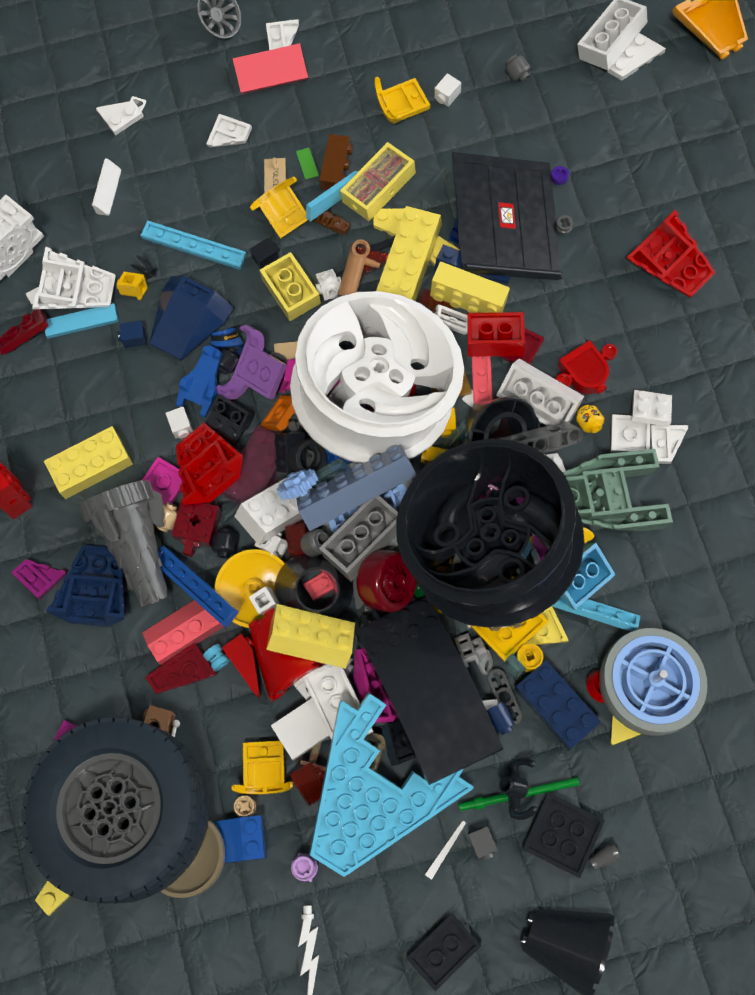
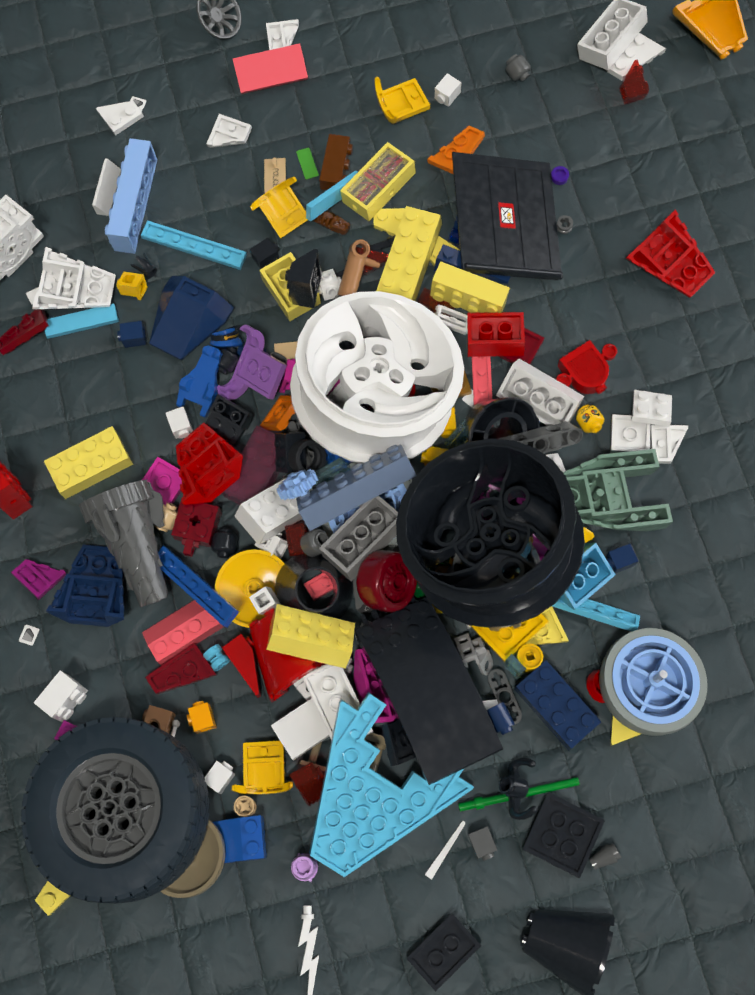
(28, 635): none -> white sticker
(61, 697): none -> white brick
(131, 196): none -> light blue brick
(201, 717): none -> light orange brick
(219, 776): none -> white brick
(304, 279): none -> black slope
(464, 142): none -> orange wing
(622, 558): none -> dark blue brick
(634, 86): none -> clear red slope

